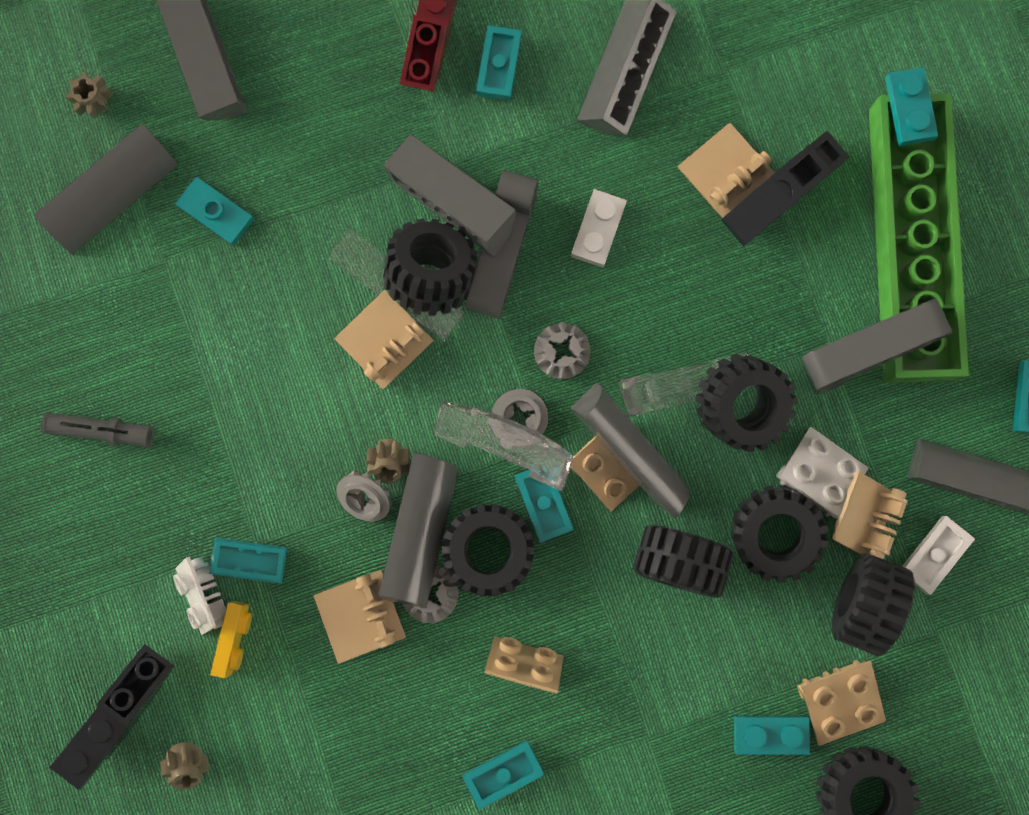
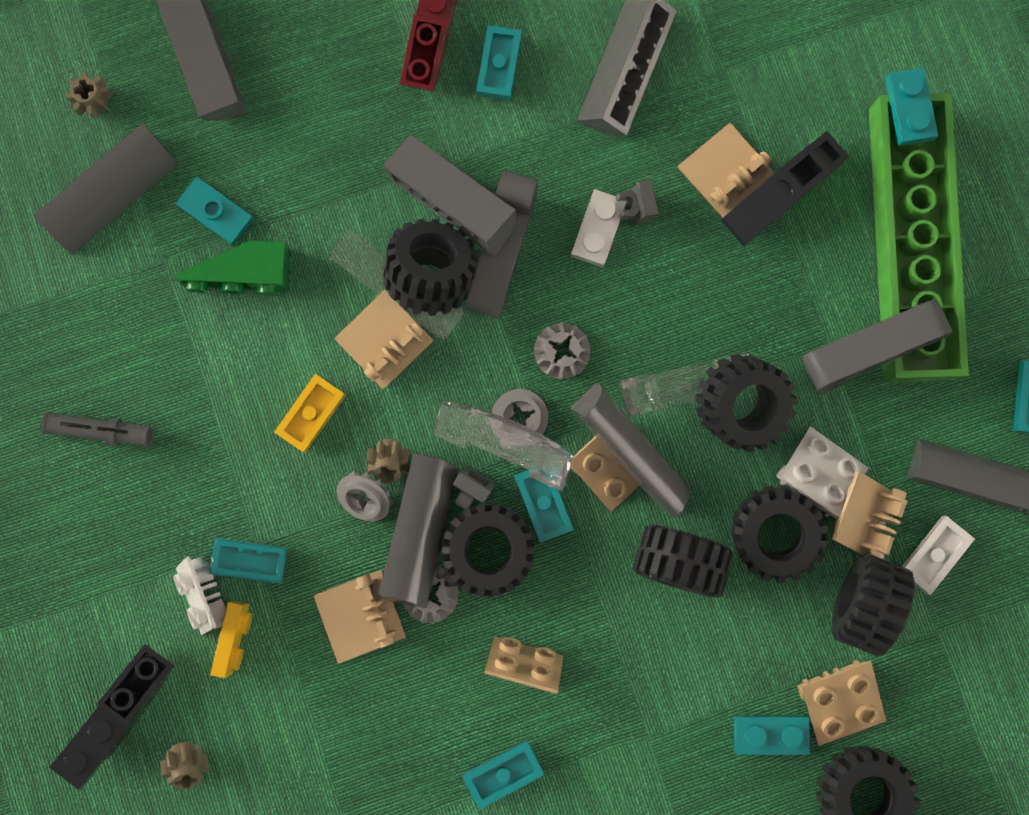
(249, 266): none -> green slope
(310, 413): none -> yellow plate
(473, 486): none -> dark grey tile
(642, 203): none -> dark grey tile

